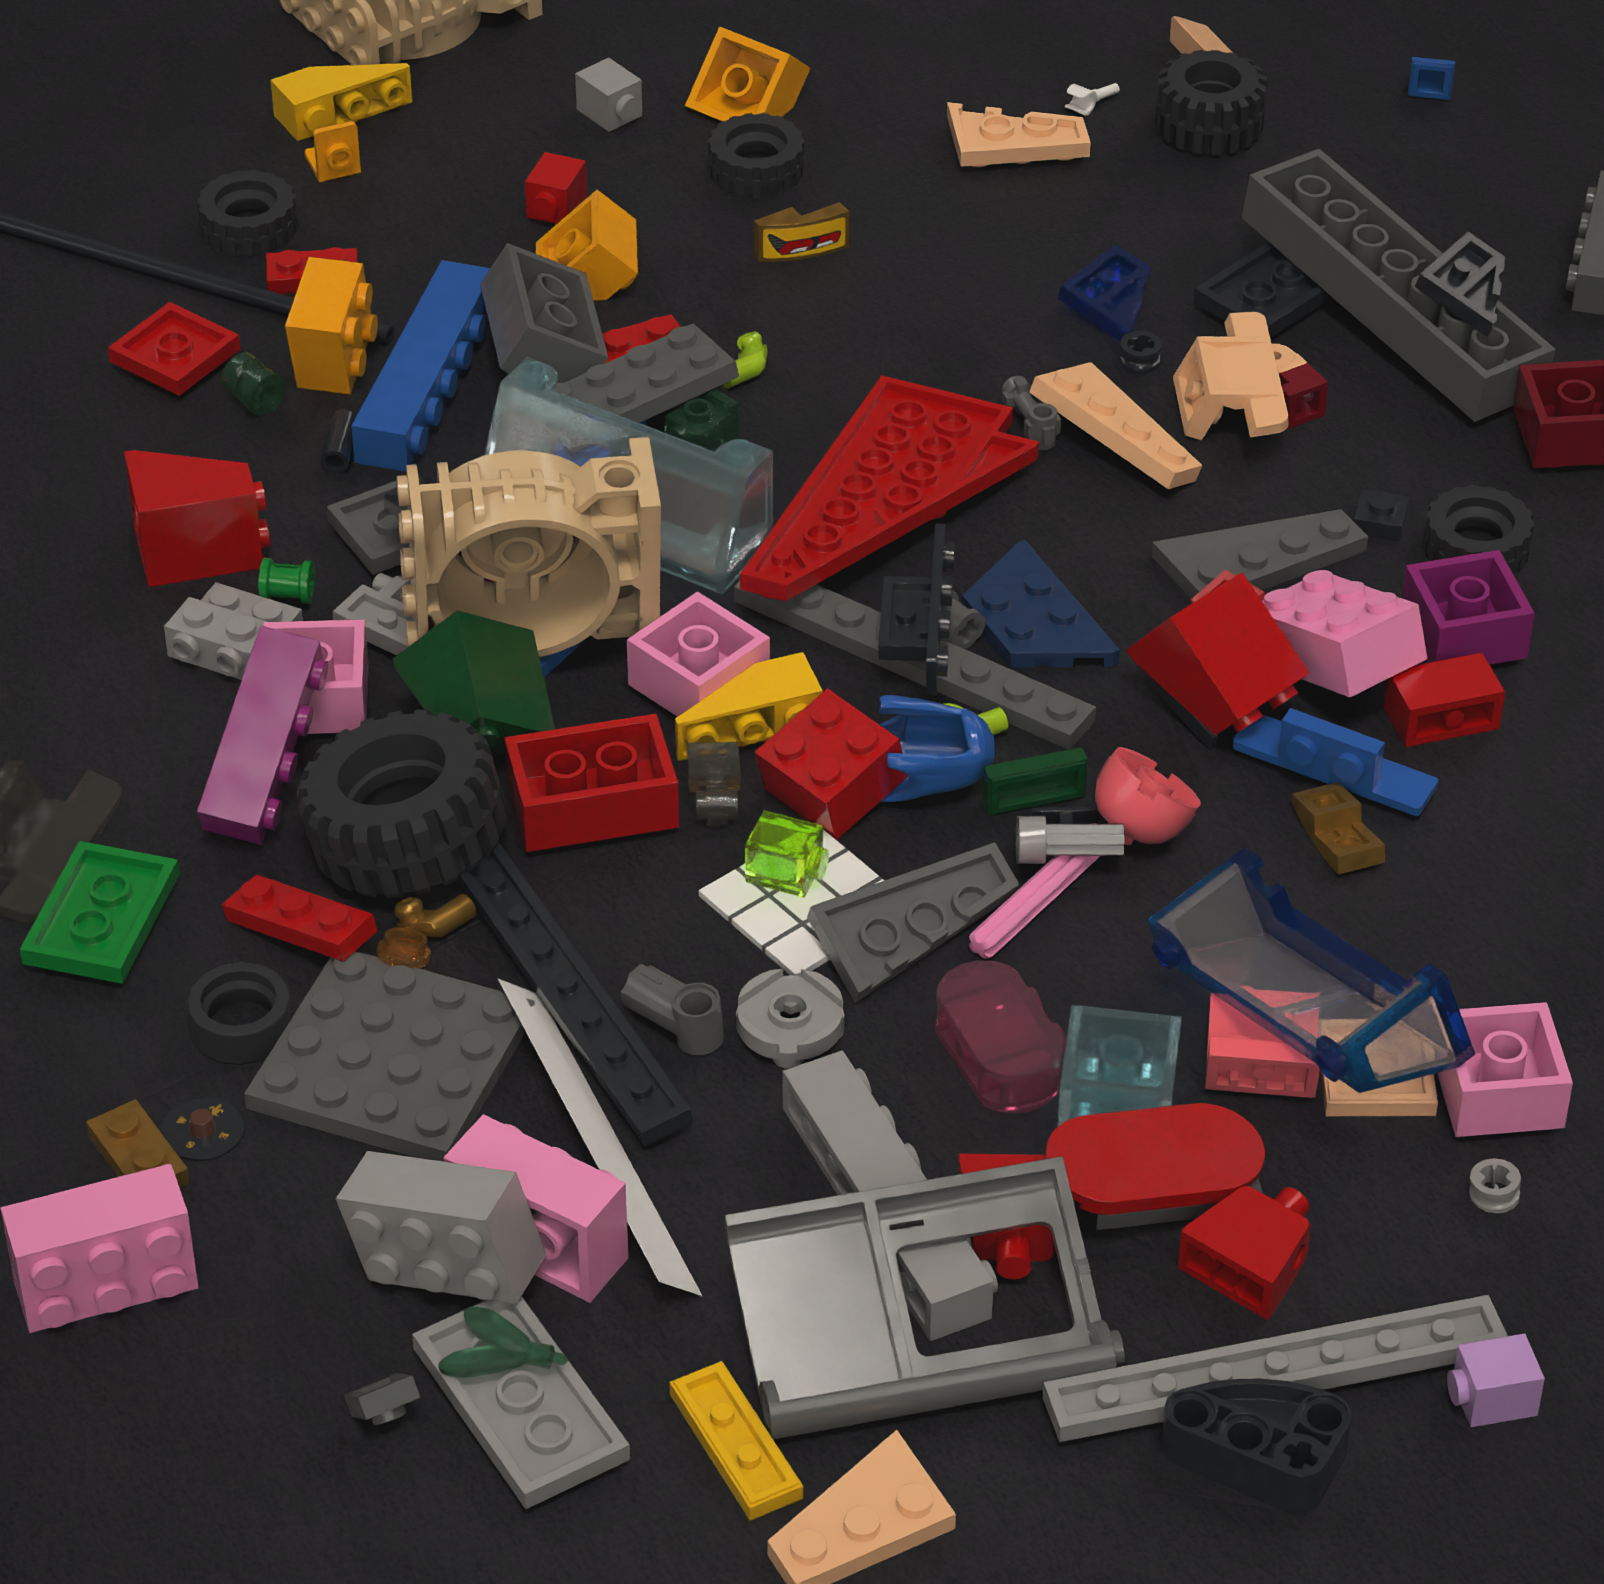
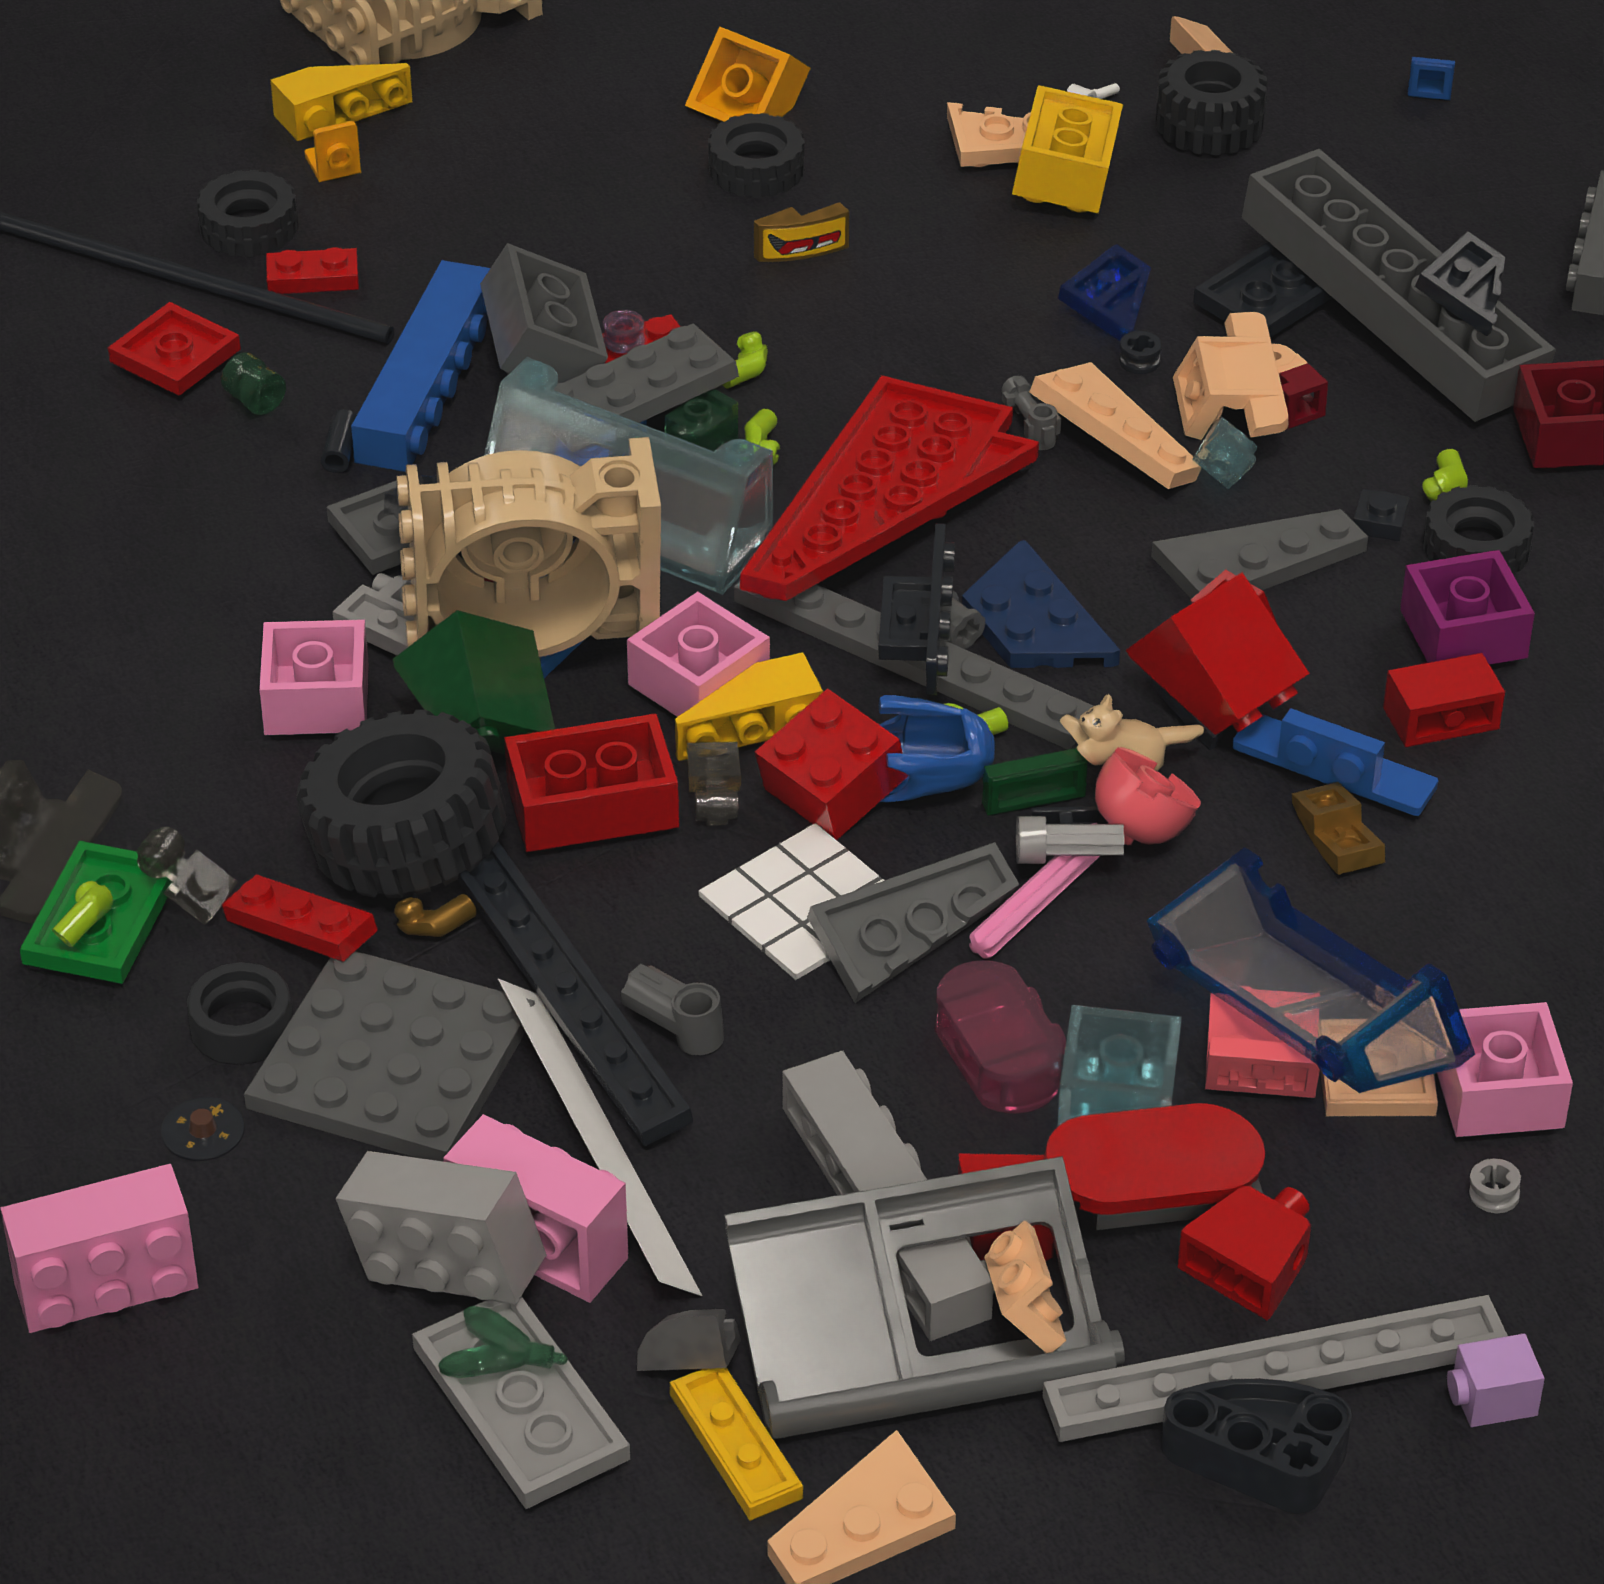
(92, 904): none -> lime arm
(133, 1142): pearl gold plate -> none
(195, 516): red slope -> none
(195, 883): none -> clear smoke plate
(222, 628): light grey plate -> none
(262, 735): magenta brick -> none
(287, 580): green bush -> none
(331, 325): light orange brick -> none
(383, 1399): dark grey plate -> none
(404, 948): clear orange plate -> none
(555, 187): red brick -> none
(597, 241): light orange slope -> none
(608, 94): light grey brick -> none
(623, 330): none -> bush
(689, 1342): none -> flat silver brick
(759, 427): none -> lime arm
(785, 854): clear neon green brick -> none
(790, 1039): light grey plate -> none
(1023, 1286): none -> light nougat bracket
(1067, 149): none -> yellow slope
(1104, 730): none -> tan animal
(1226, 453): none -> clear light blue bracket
(1347, 631): bright pink brick -> none
(1448, 476): none -> lime arm

